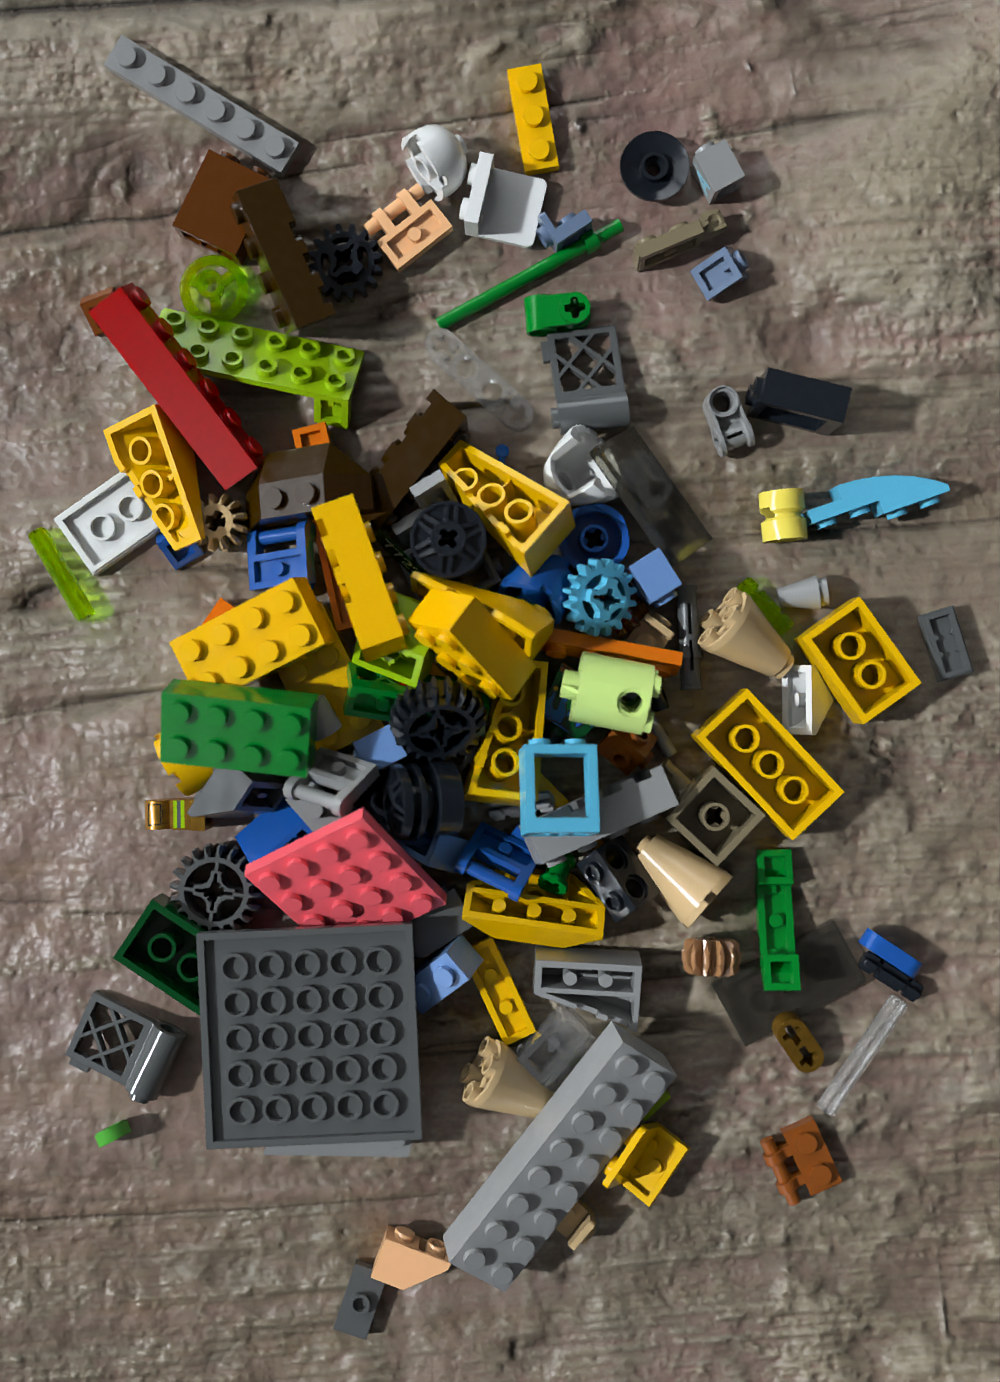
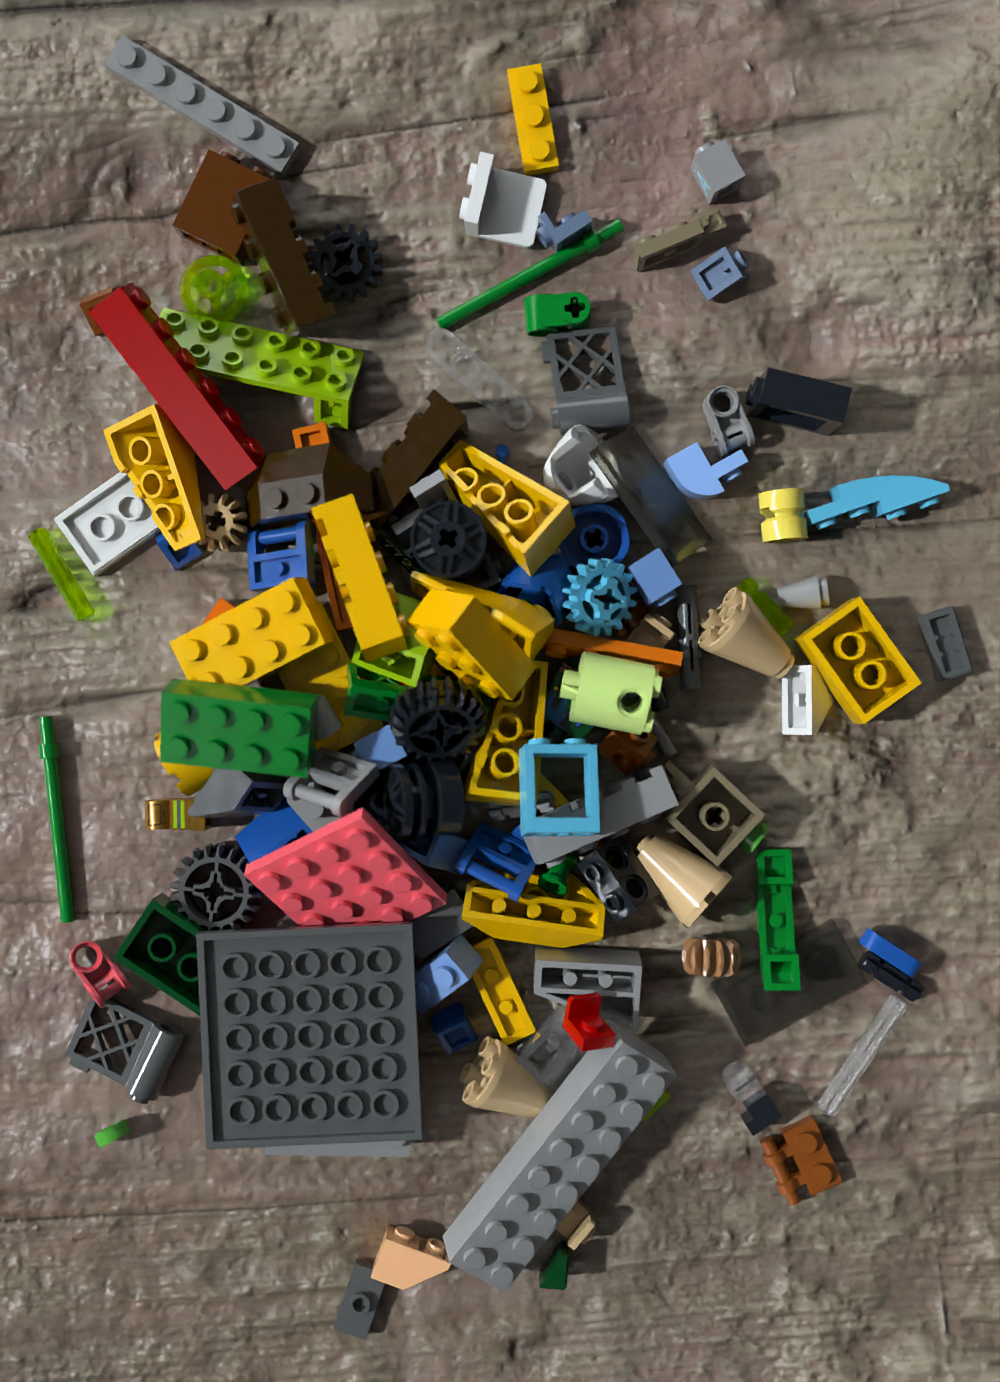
(49, 752): none -> green bar
(98, 974): none -> coral piece
(414, 234): light nougat plate -> none
(436, 159): white cylinder -> none
(453, 1028): none -> blue slope
(555, 1270): none -> dark green slope
(585, 1024): none -> red bracket
(646, 1162): yellow bracket -> none
(659, 151): black dish -> none
(696, 477): none -> light blue brick
(746, 1087): none -> leg
(751, 841): none -> bright green tile
(767, 763): yellow brick -> none
(792, 1045): pearl gold beam -> none

